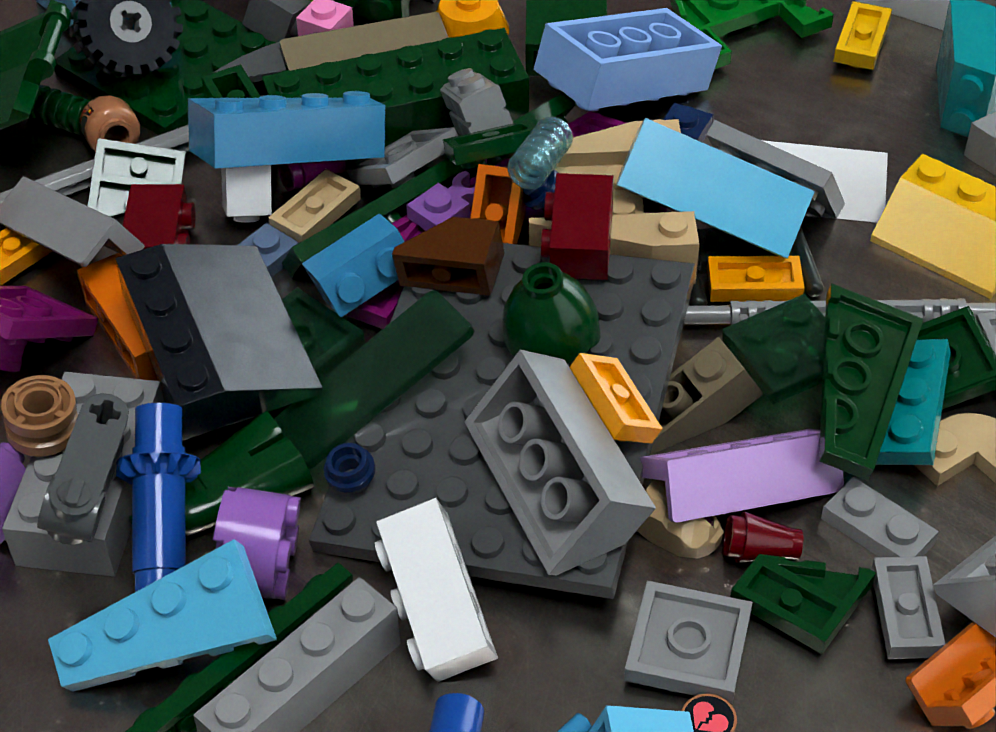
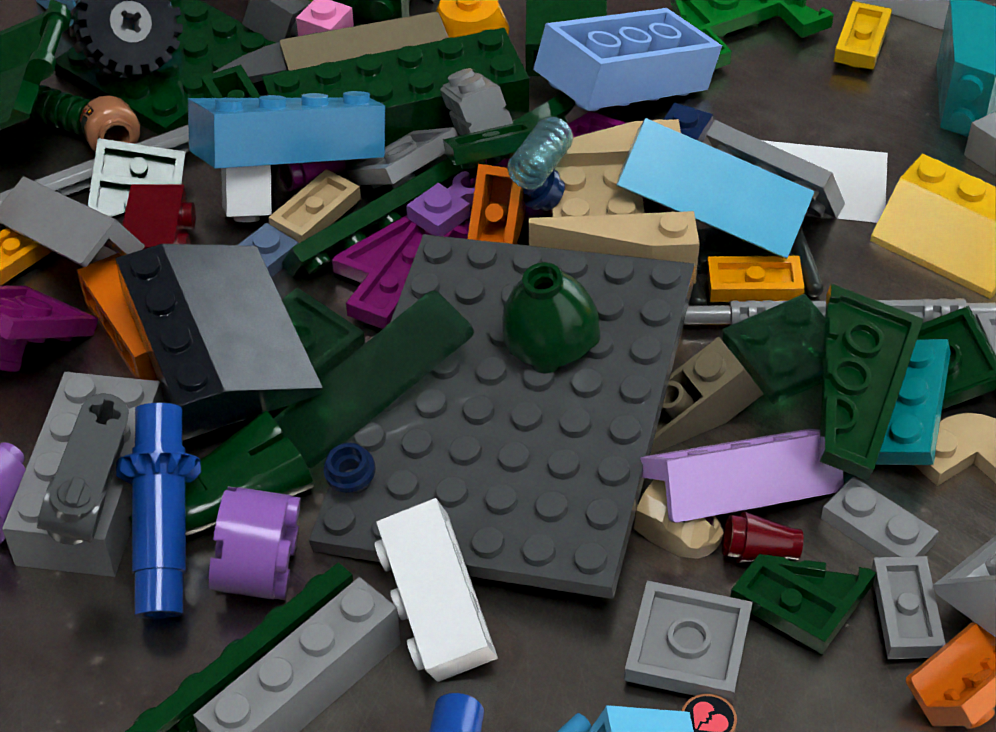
(39, 415): medium nougat wheel -> none
(181, 616): medium azure wing -> none
(356, 265): dark azure brick -> none
(452, 257): reddish brown slope -> none
(557, 463): light grey slope -> none
(580, 225): dark red brick -> none
(615, 398): light orange plate -> none

